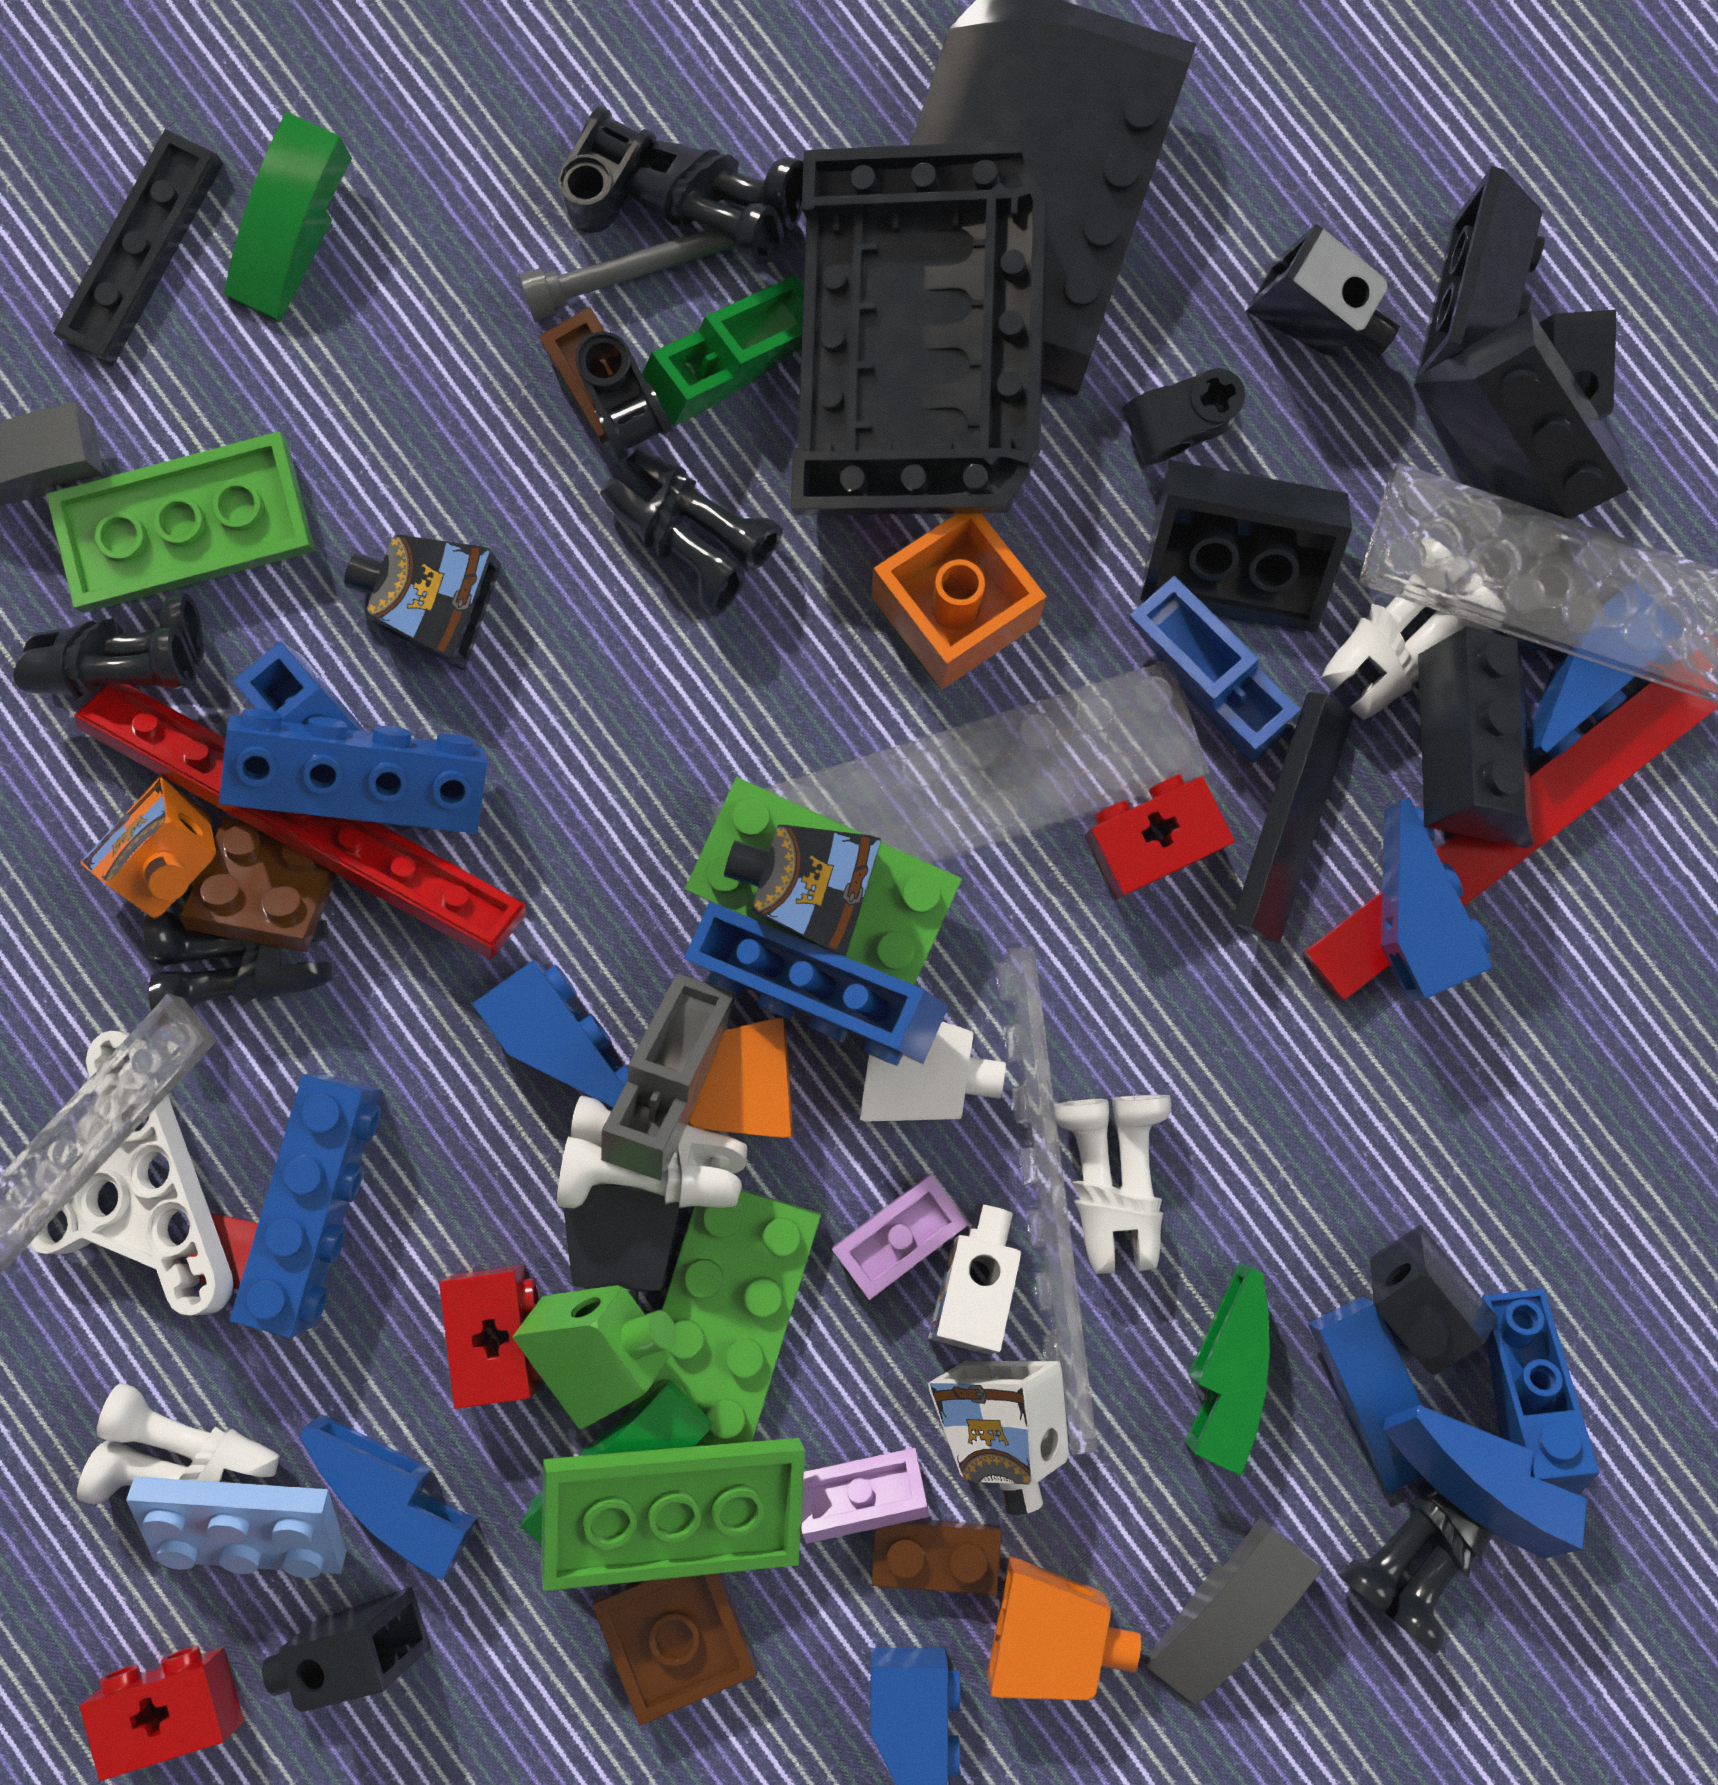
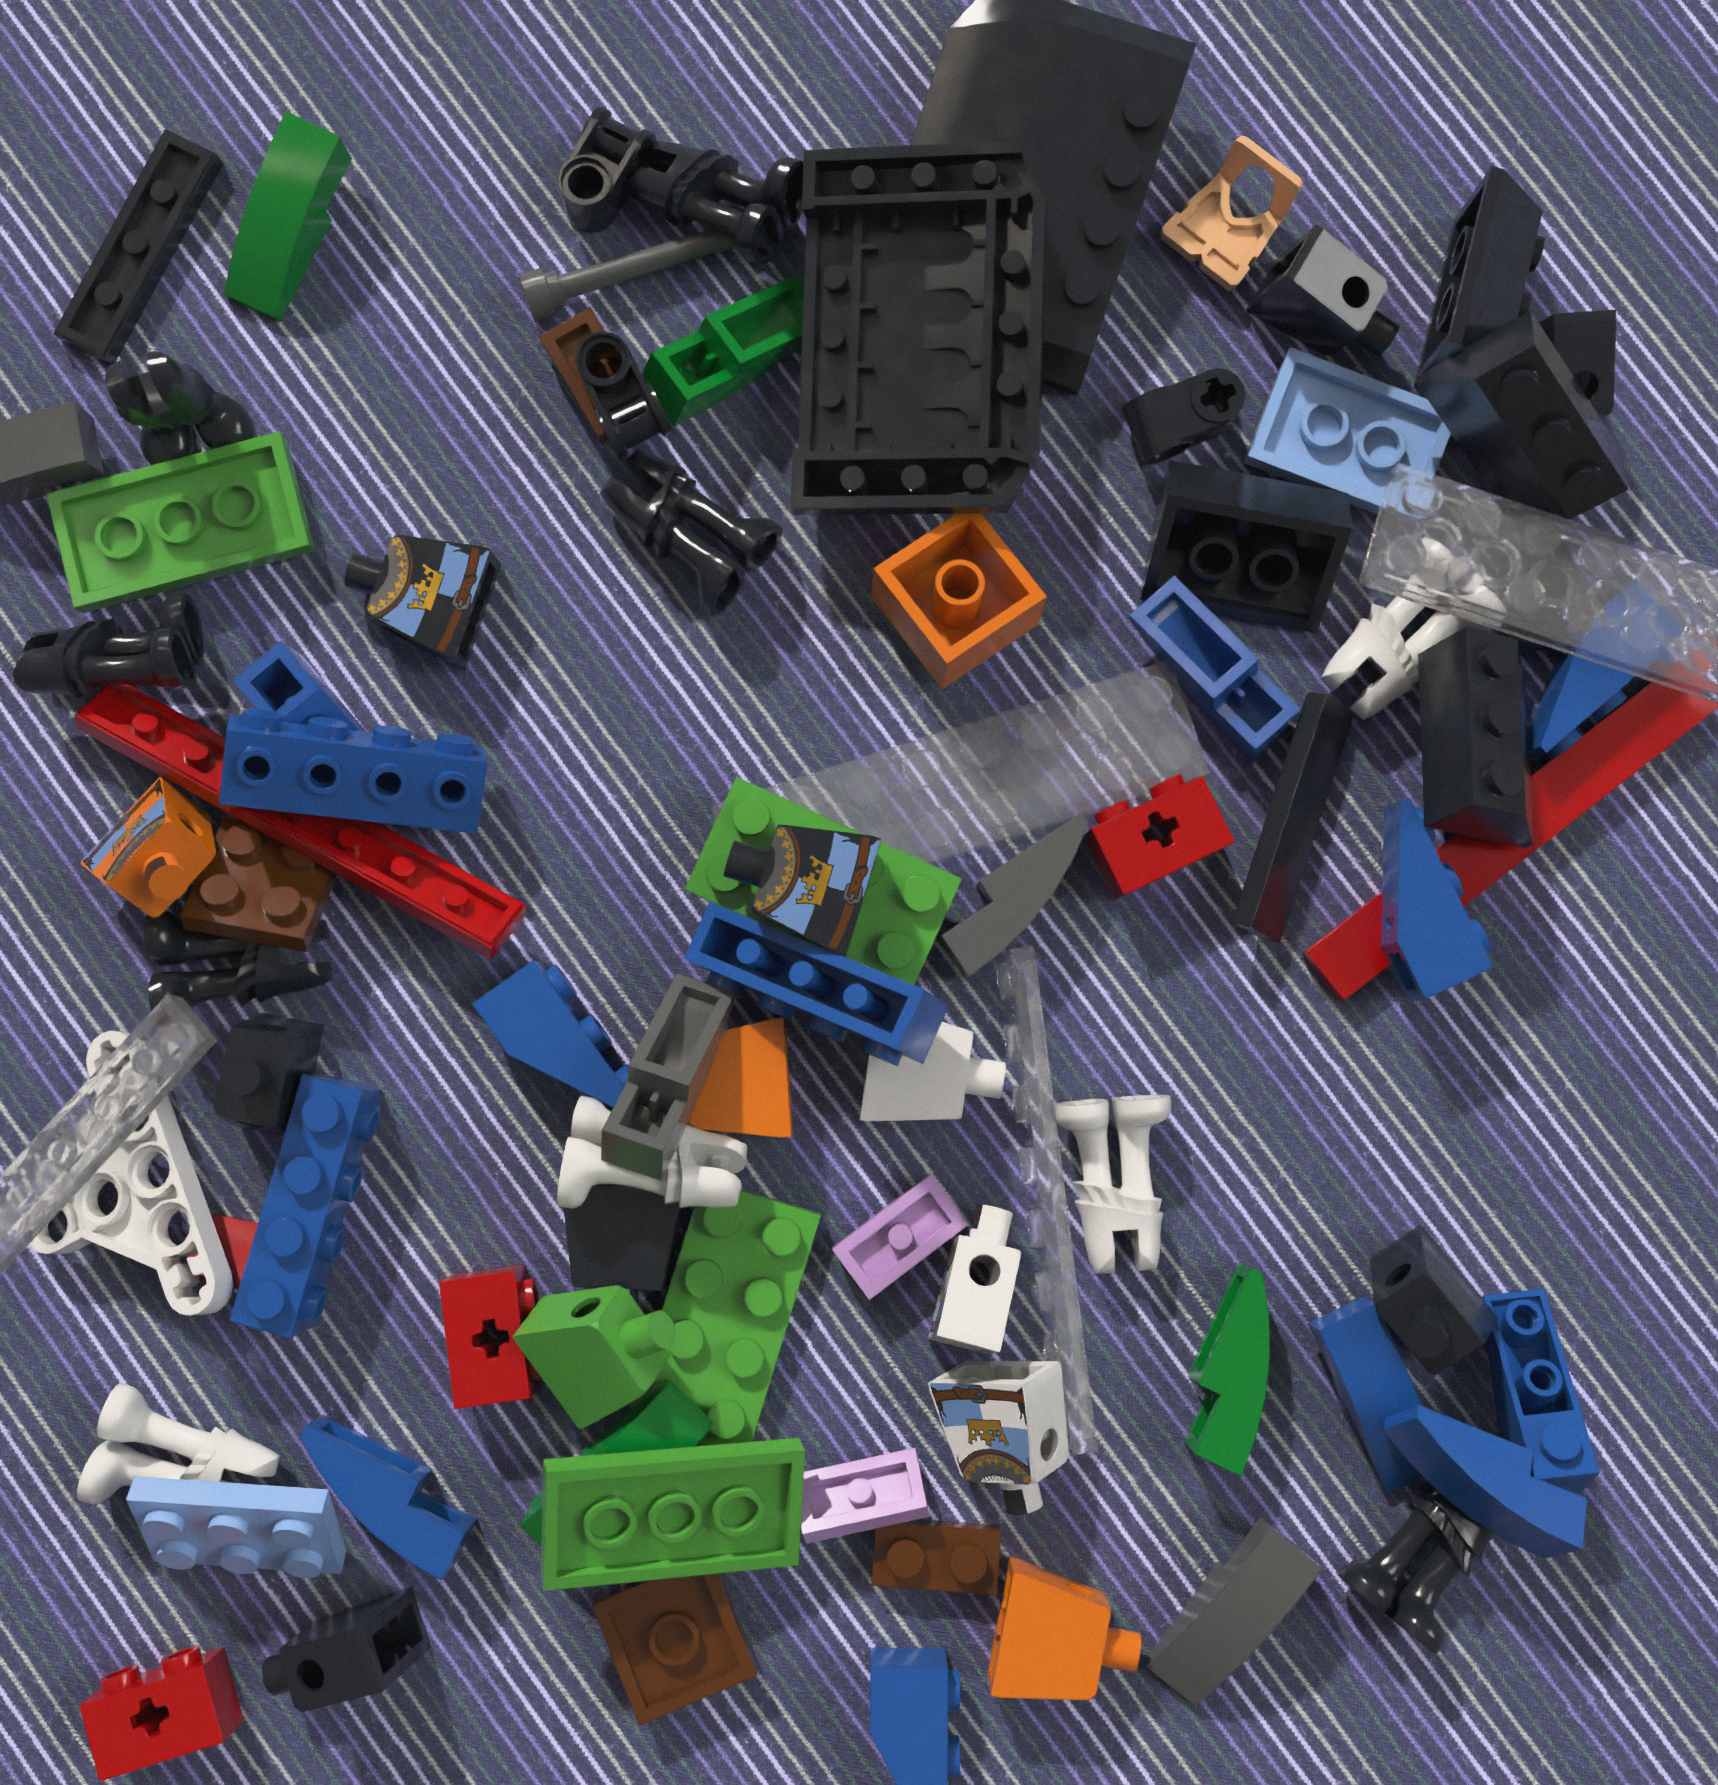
(169, 403): none -> black piece
(265, 1070): none -> black torso
(1013, 897): none -> dark grey slope
(1213, 235): none -> light nougat piece
(1343, 430): none -> light blue plate

